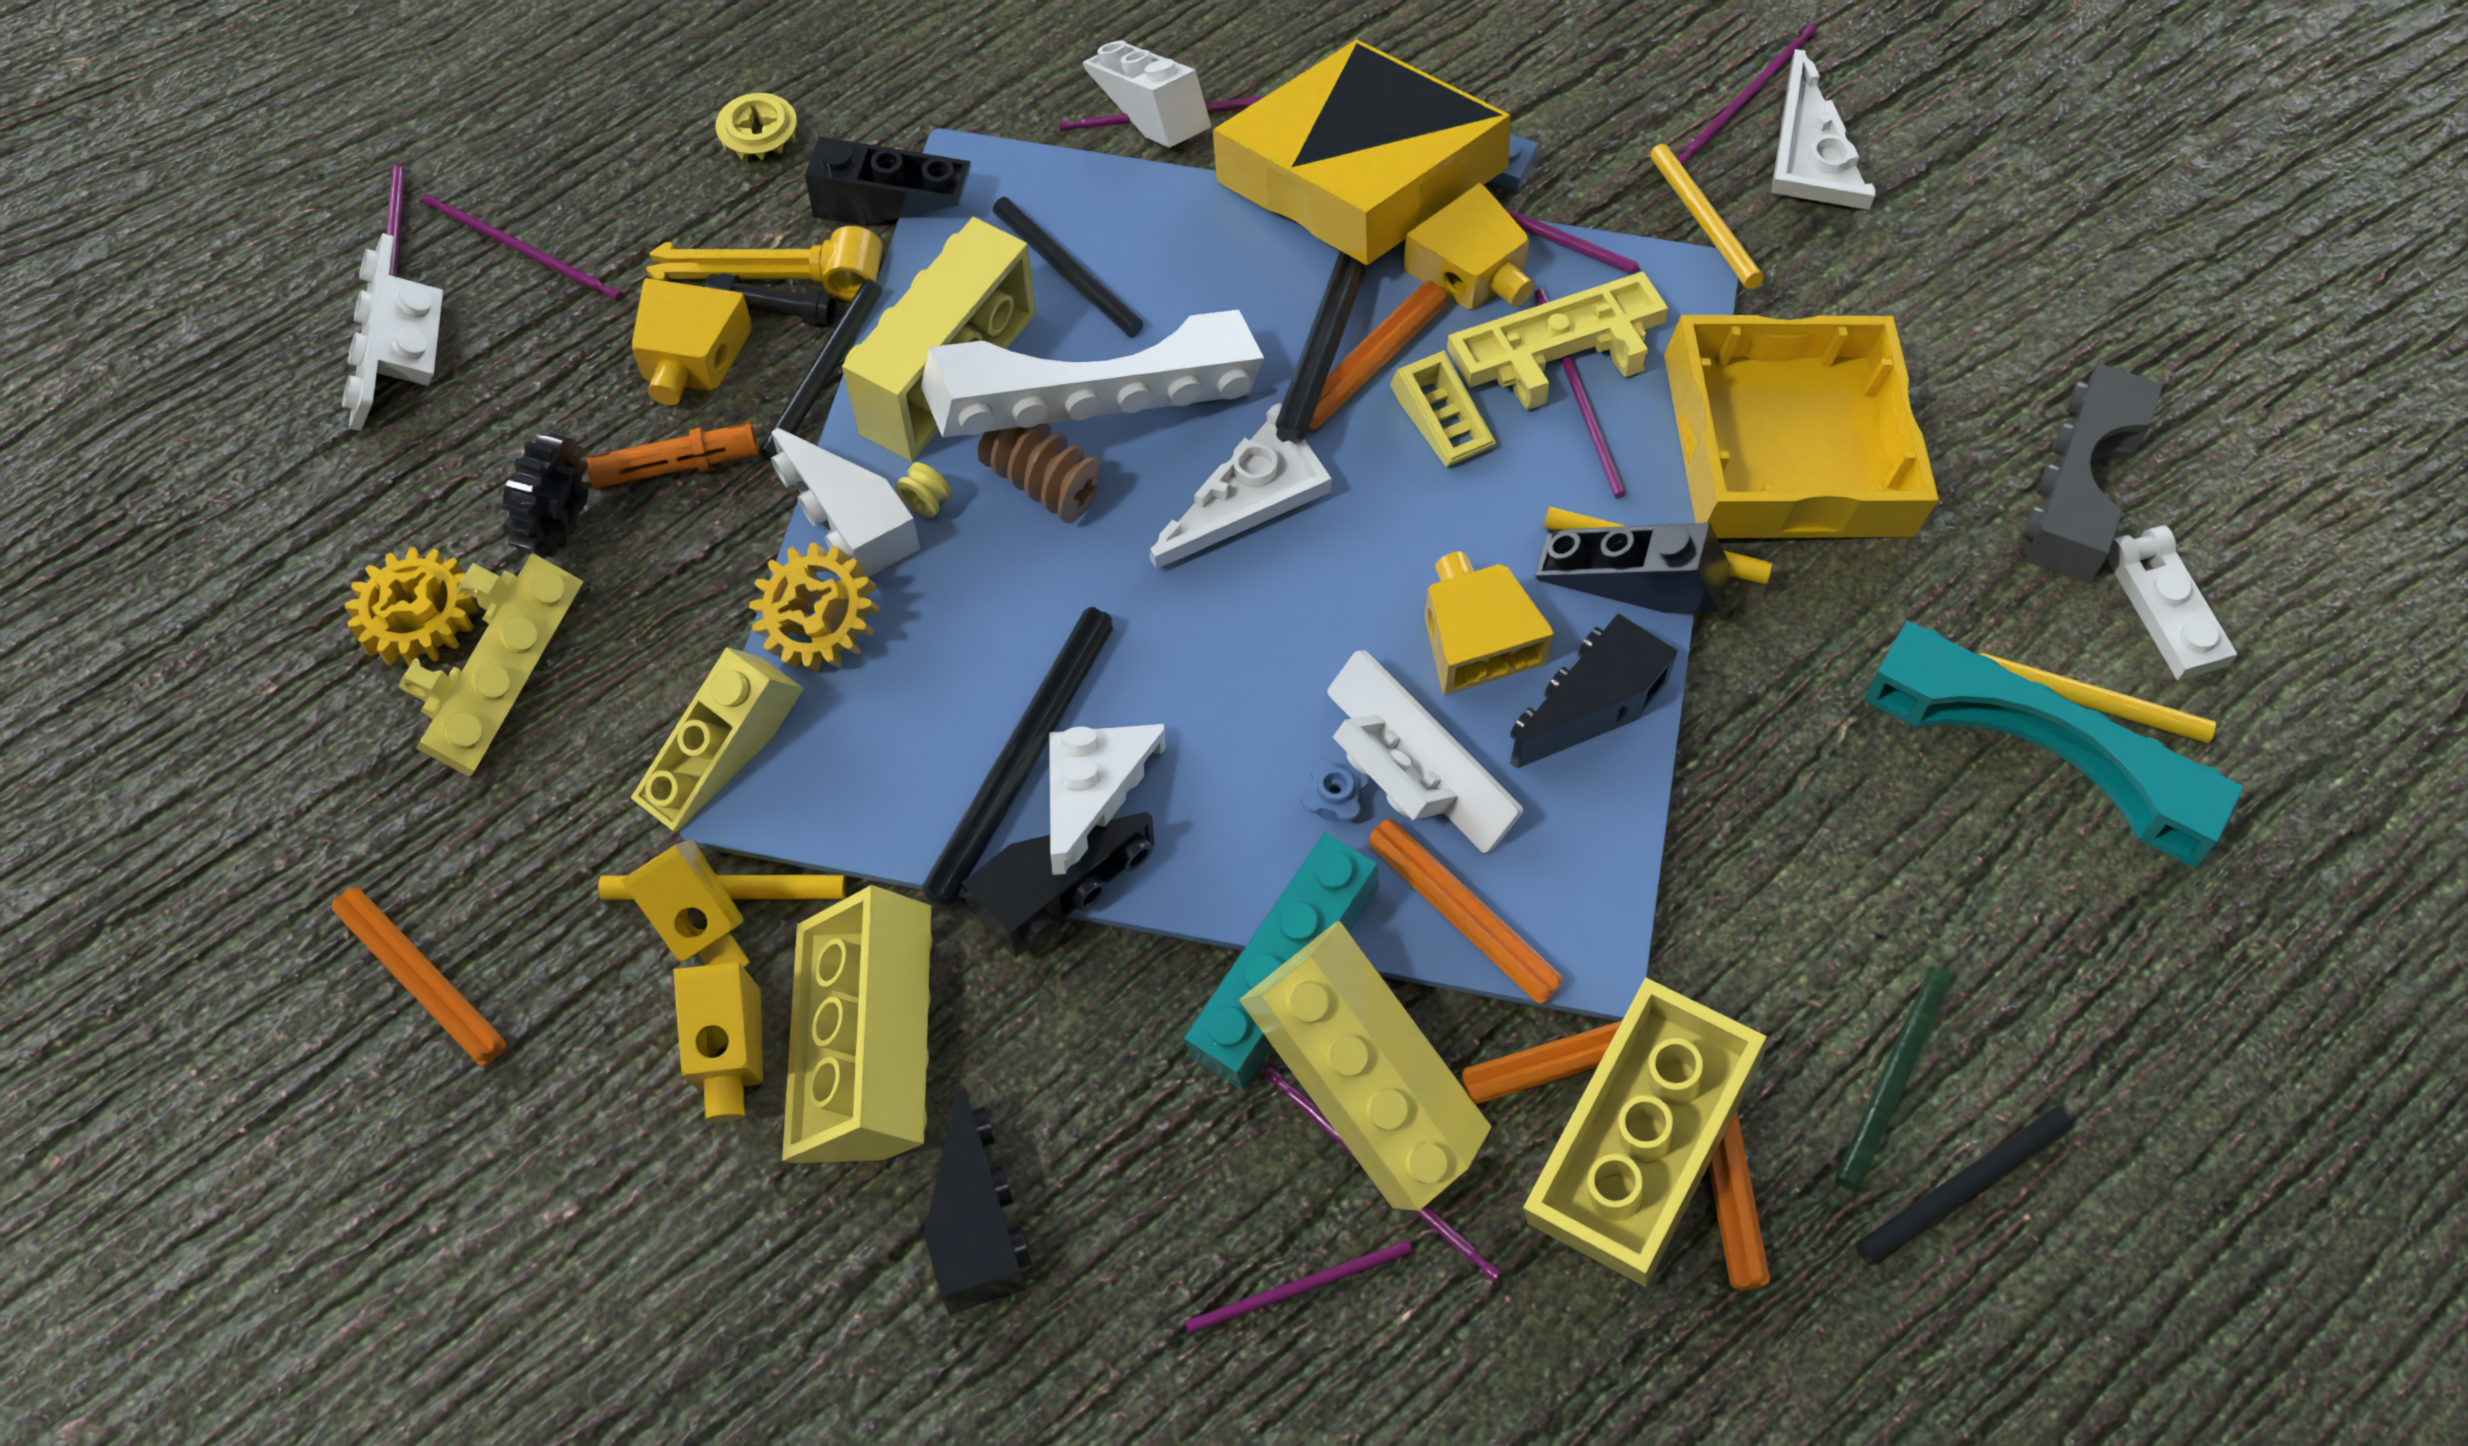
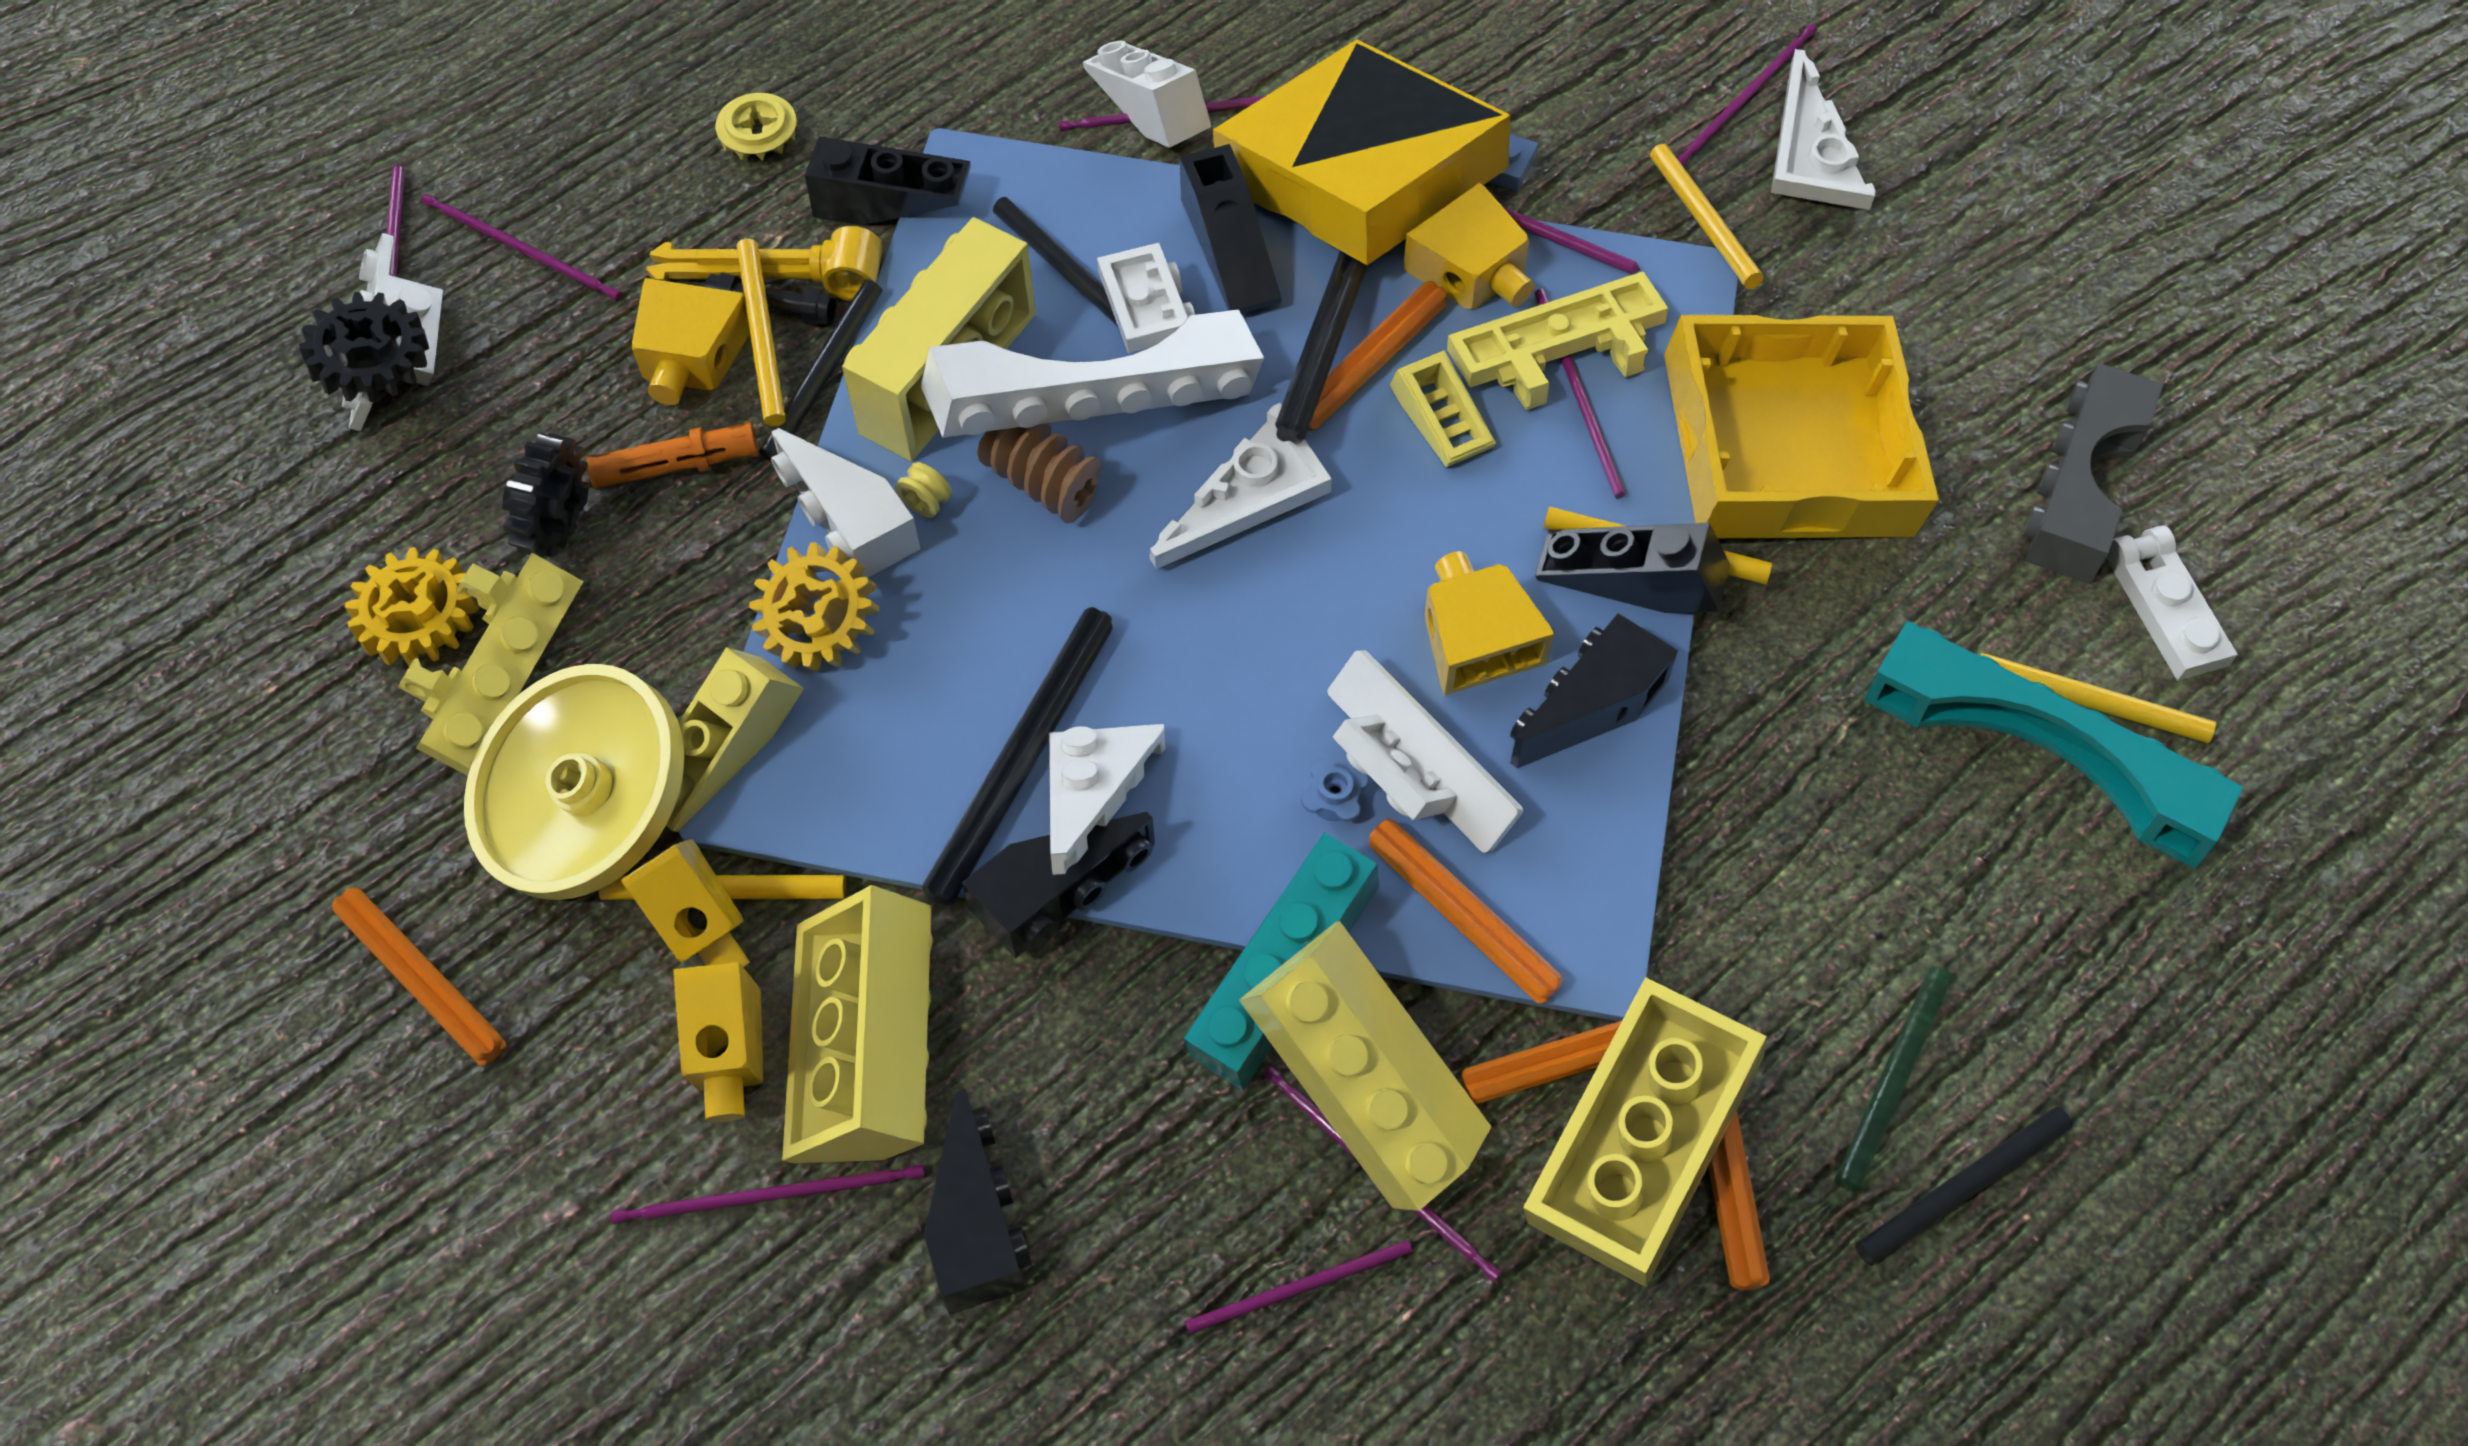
(364, 346): none -> black gear
(574, 782): none -> light yellow dish
(761, 333): none -> yellow bar
(767, 1194): none -> magenta piece
(1144, 295): none -> white bracket
(1228, 228): none -> black slope

